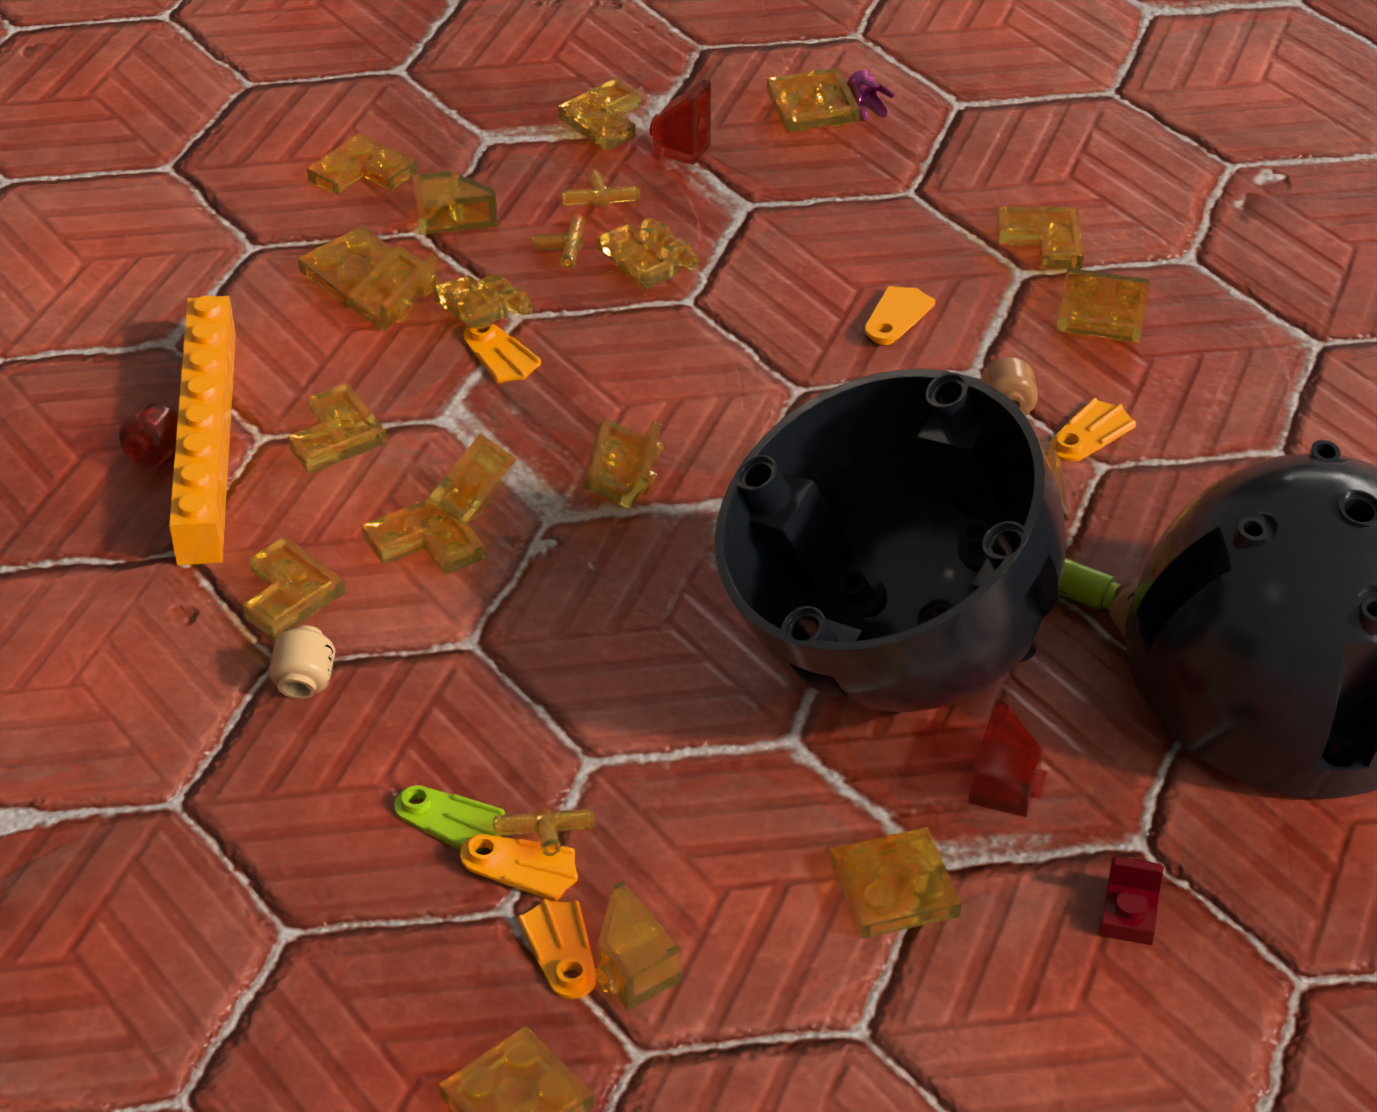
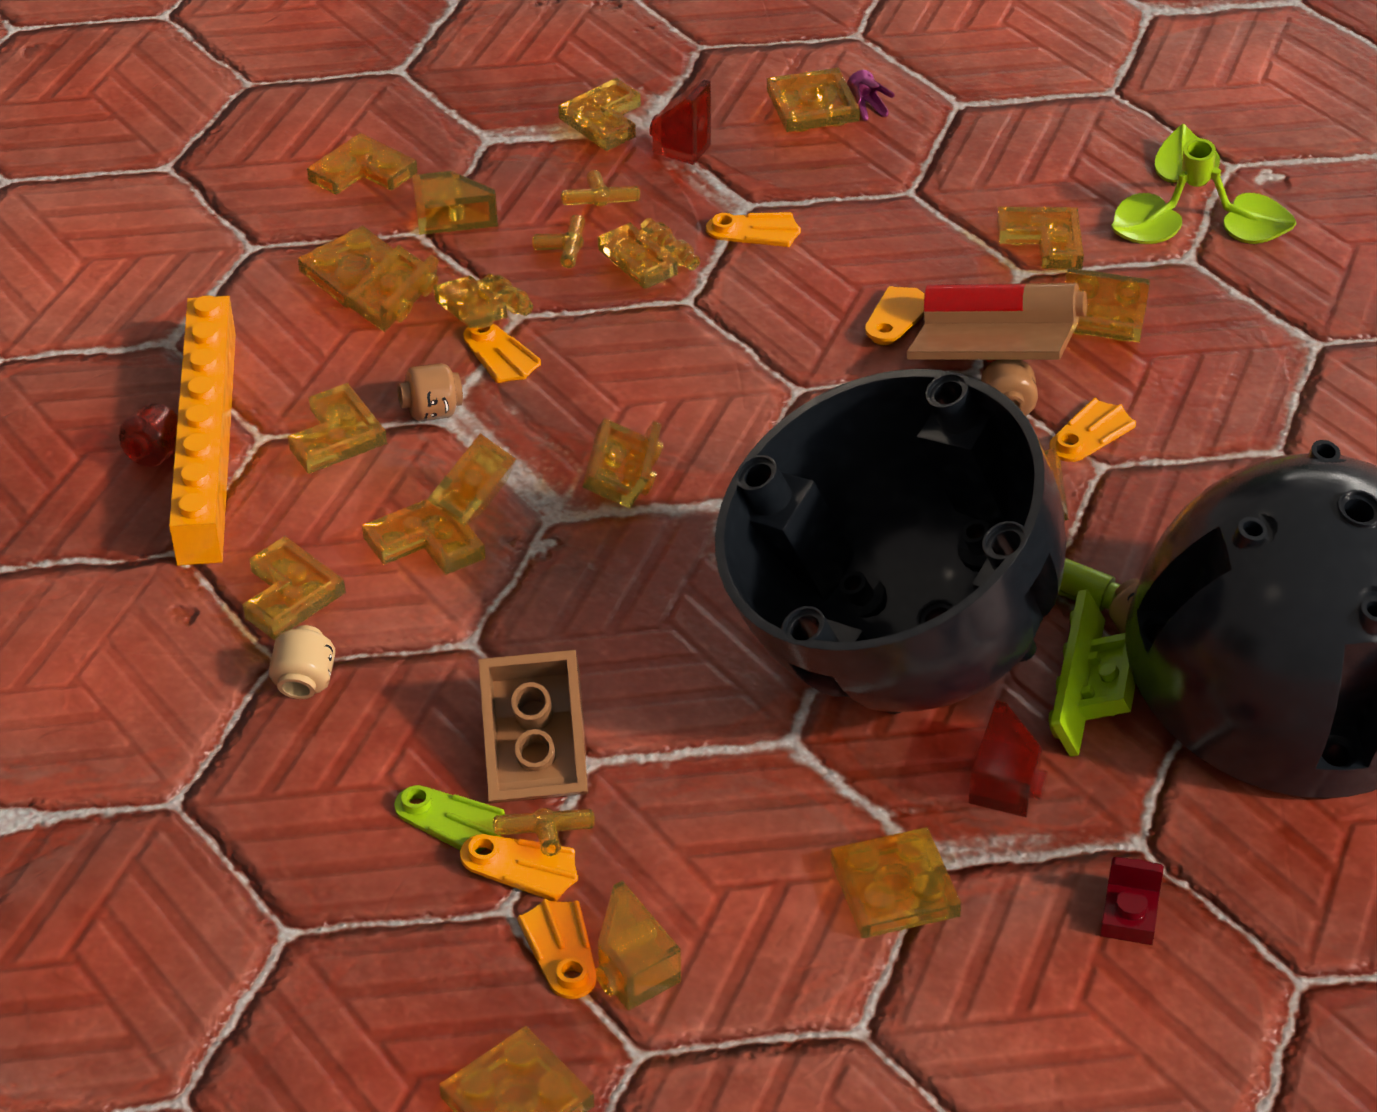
(430, 392): none -> medium nougat head
(533, 726): none -> medium nougat slope
(755, 228): none -> light orange piece
(998, 321): none -> medium nougat door
(1093, 675): none -> lime bracket
(1194, 160): none -> lime plant

